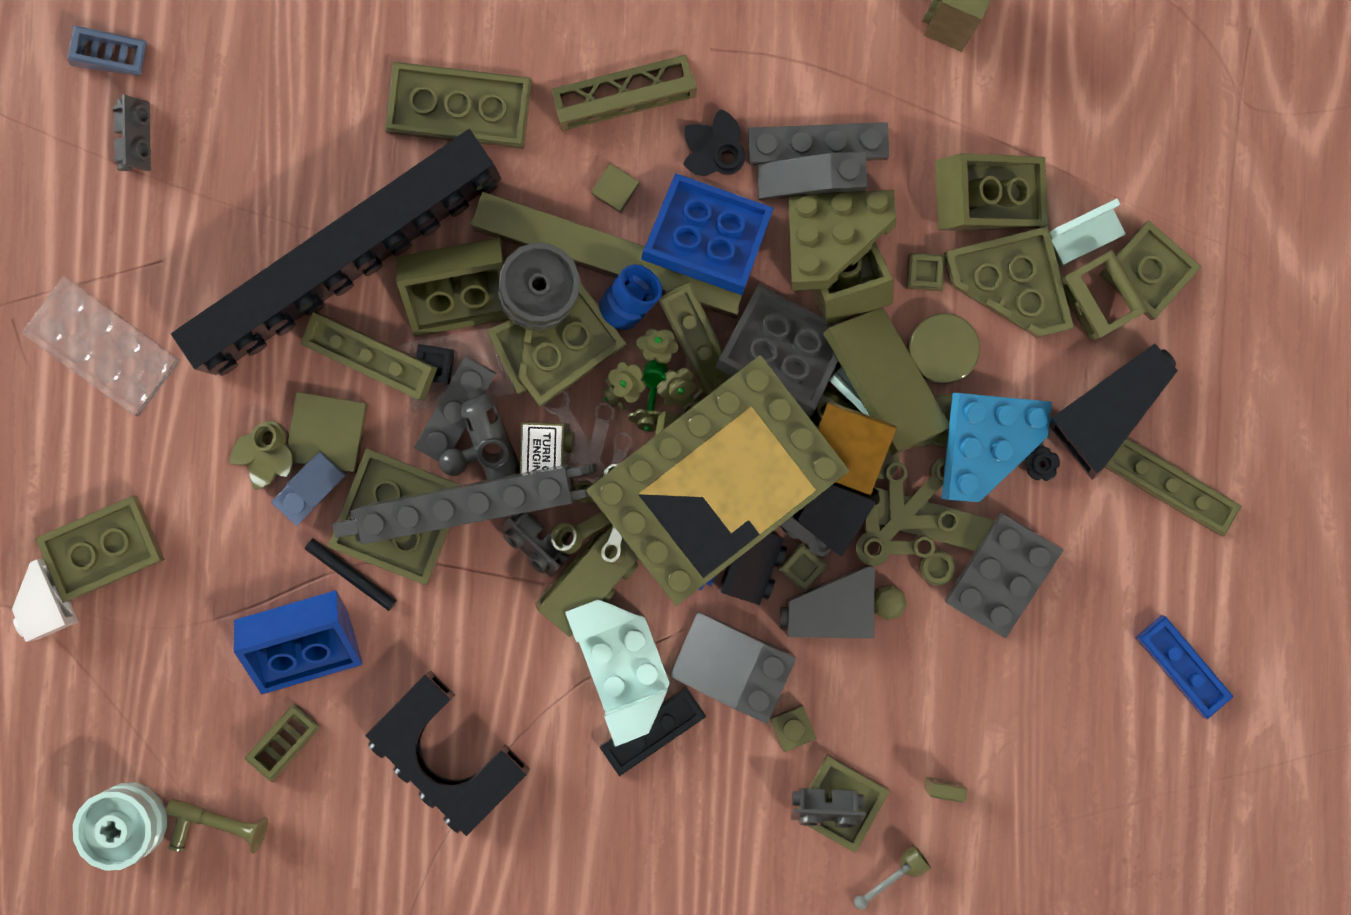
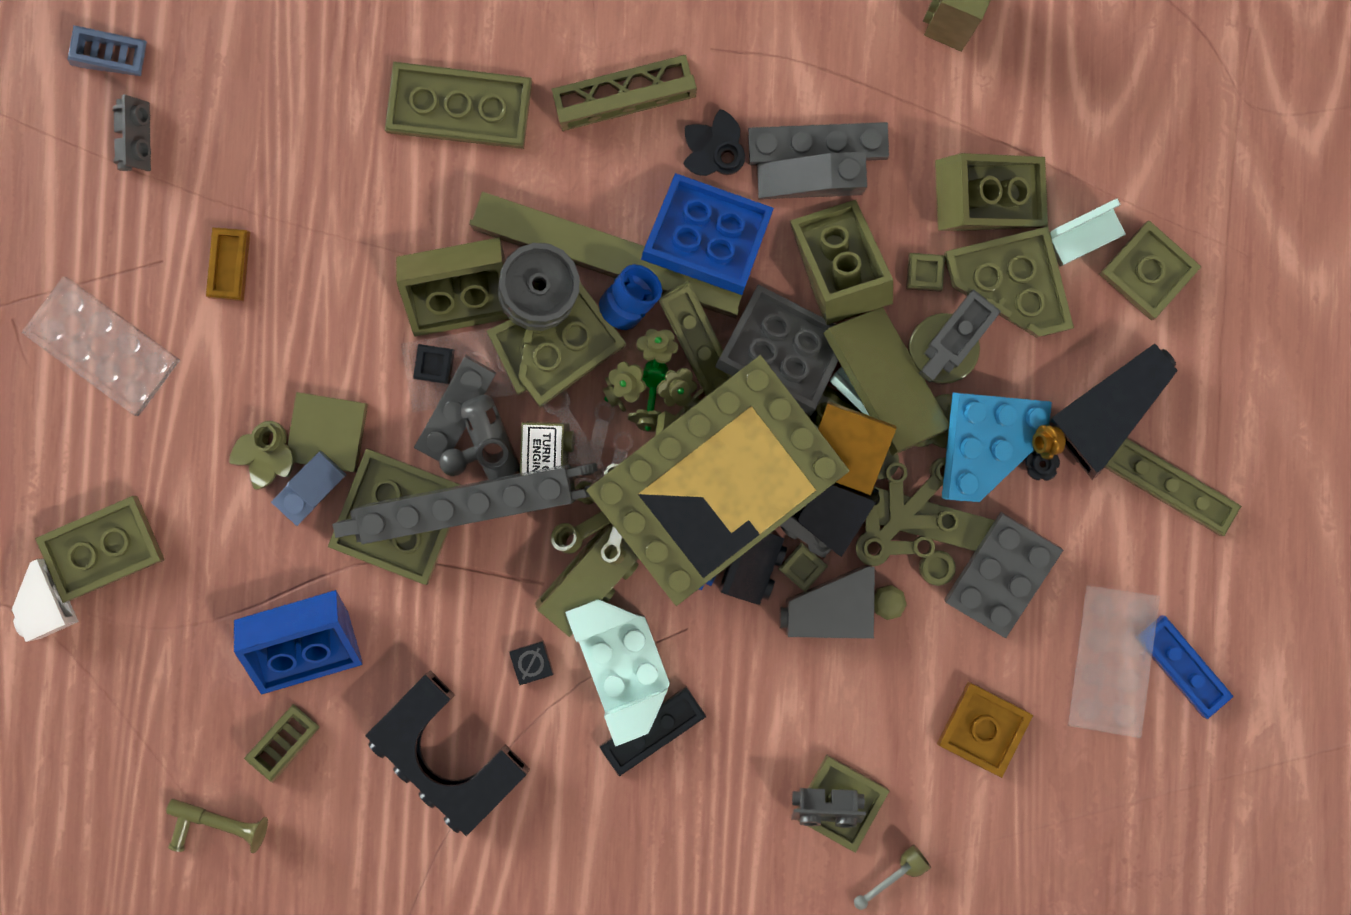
(119, 826): light aqua wheel -> none
(228, 264): none -> pearl gold tile
(338, 256): black brick -> none
(350, 574): black bar -> none
(369, 356): olive plate -> none
(523, 535): dark grey hinge -> none
(531, 663): none -> black tile
(615, 188): olive tile -> none
(733, 667): slope -> none
(793, 728): olive plate -> none
(835, 232): olive plate -> none
(945, 789): olive tile -> none
(959, 335): none -> dark grey hinge
(984, 729): none -> pearl gold tile
(1048, 441): none -> pearl gold plate
(1086, 307): olive tile -> none
(1114, 661): none -> clear plate

